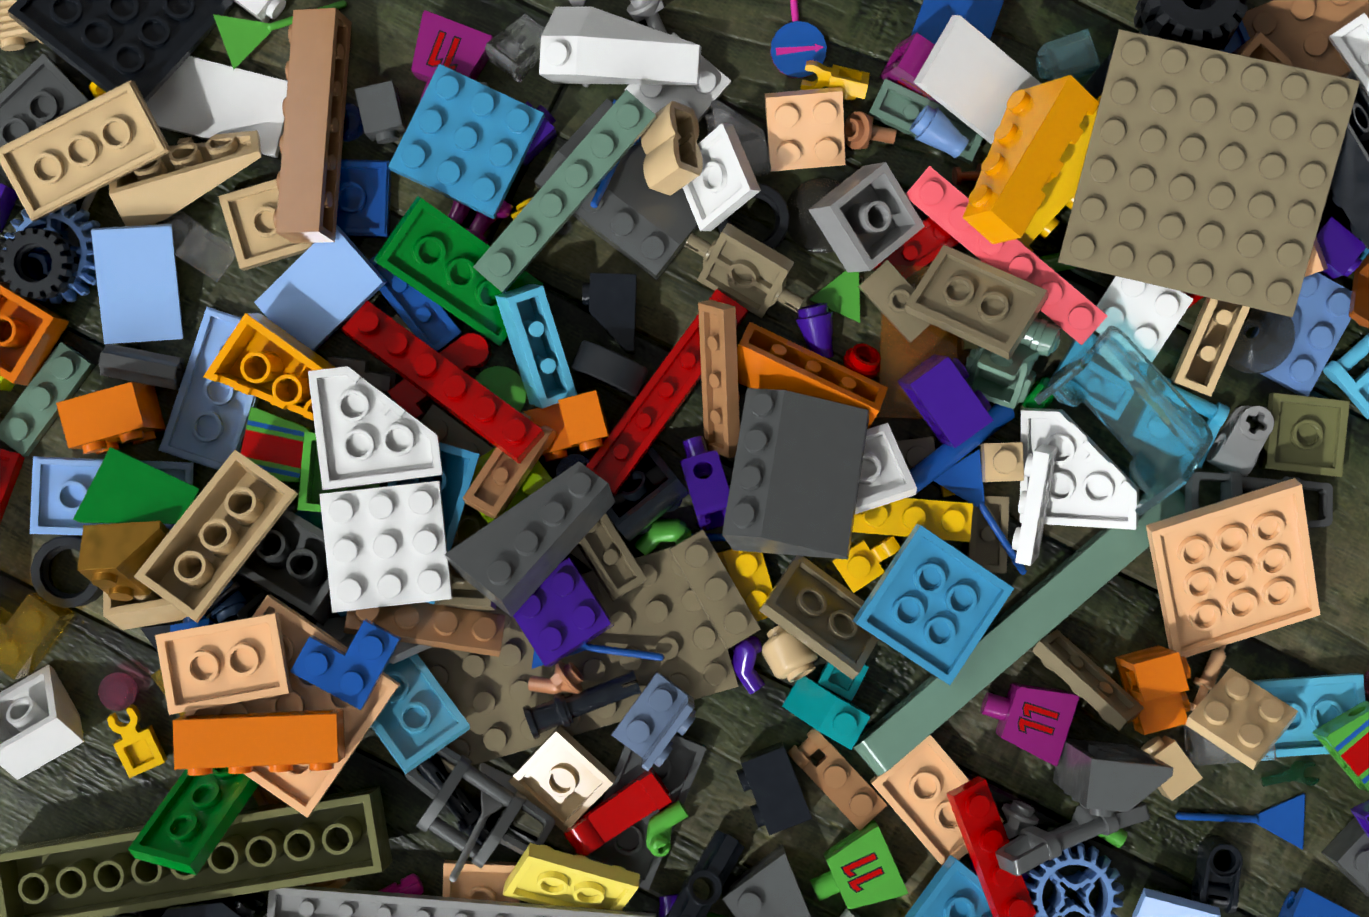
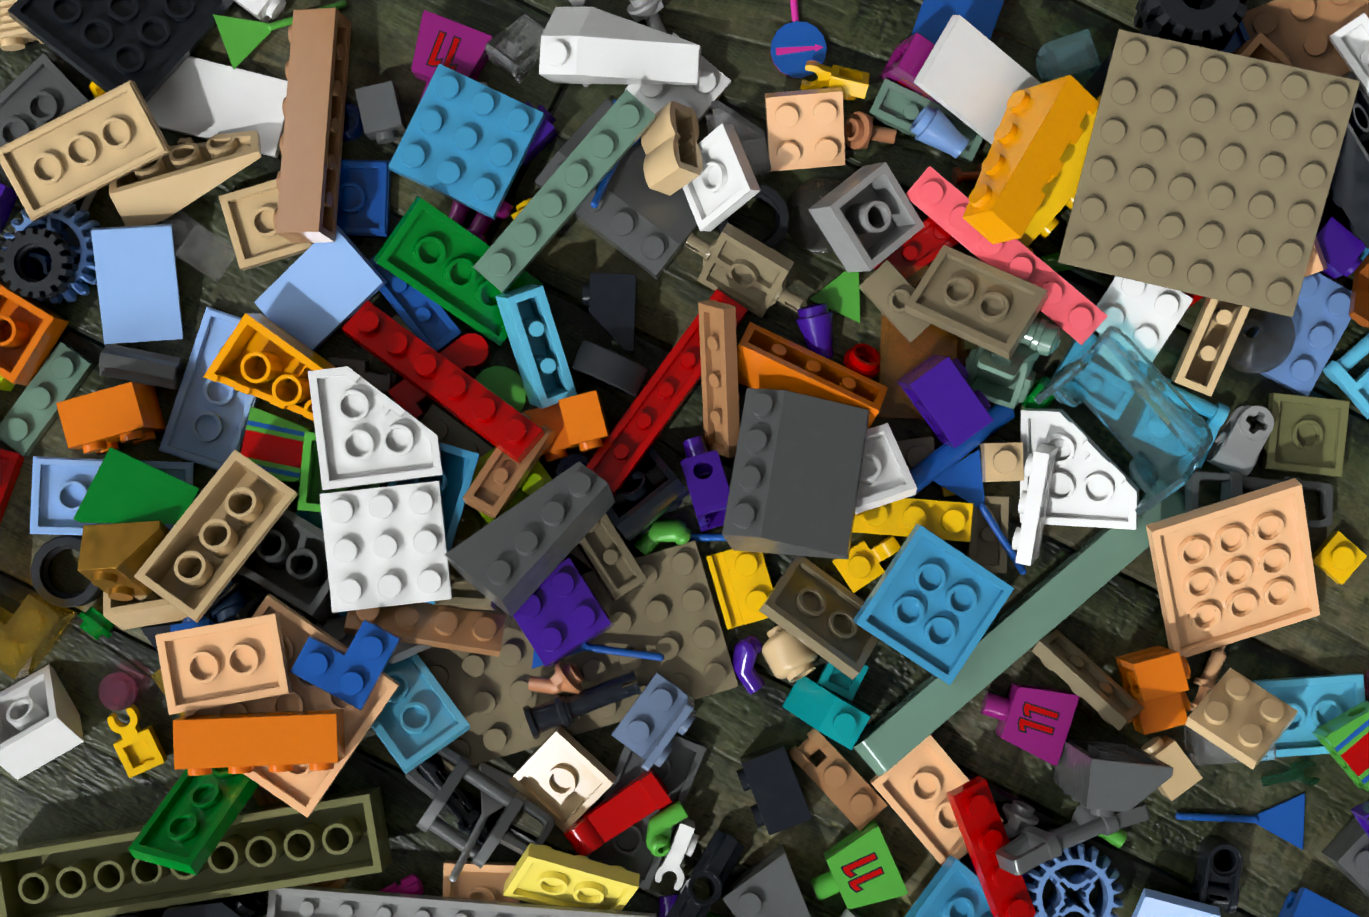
(95, 623): none -> green plate
(682, 843): none -> white plate
(714, 589): dark tan plate -> none
(1338, 557): none -> yellow plate

